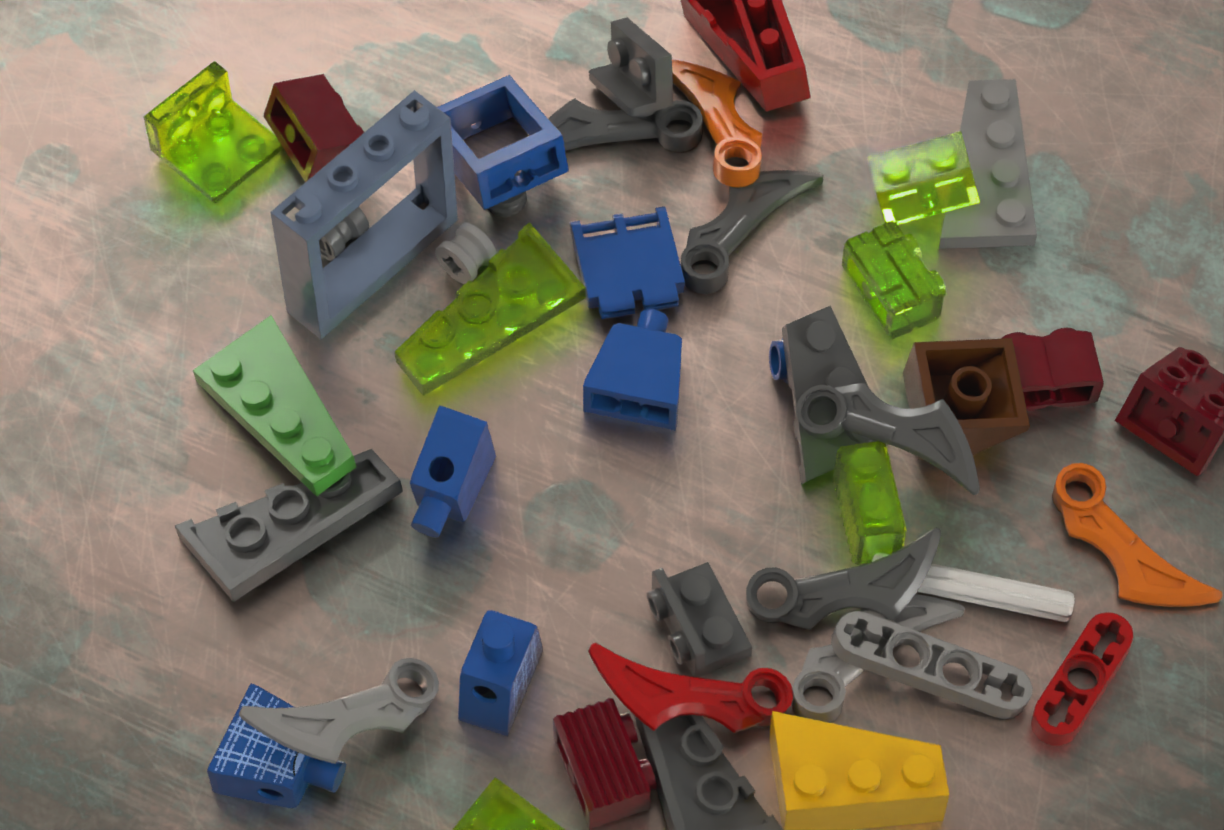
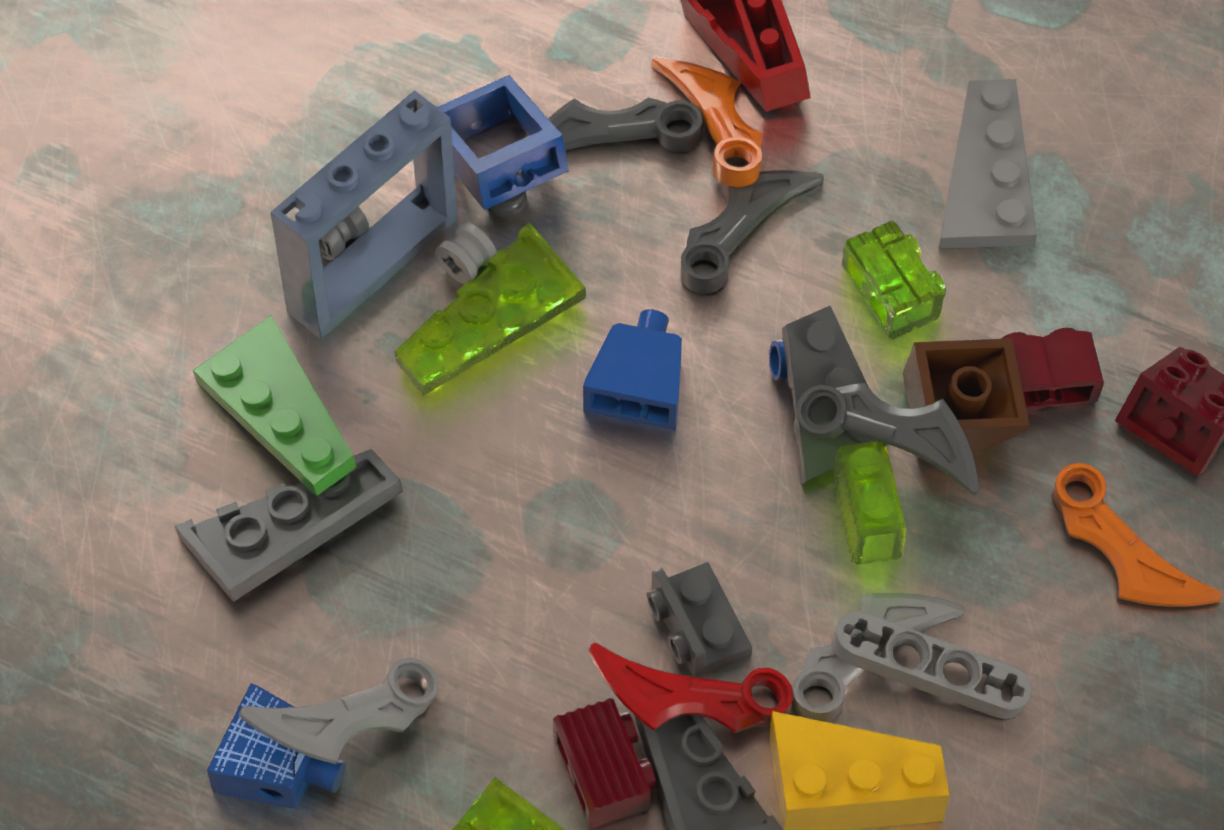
(209, 135): clear neon green bracket -> none
(310, 122): dark red brick -> none
(450, 470): blue torso -> none
(498, 660): blue torso -> none
(628, 264): blue plate -> none
(639, 71): dark grey bracket -> none
(879, 586): dark grey piece -> none
(923, 179): clear neon green brick -> none
(996, 592): white axle -> none
(1082, 700): red beam -> none

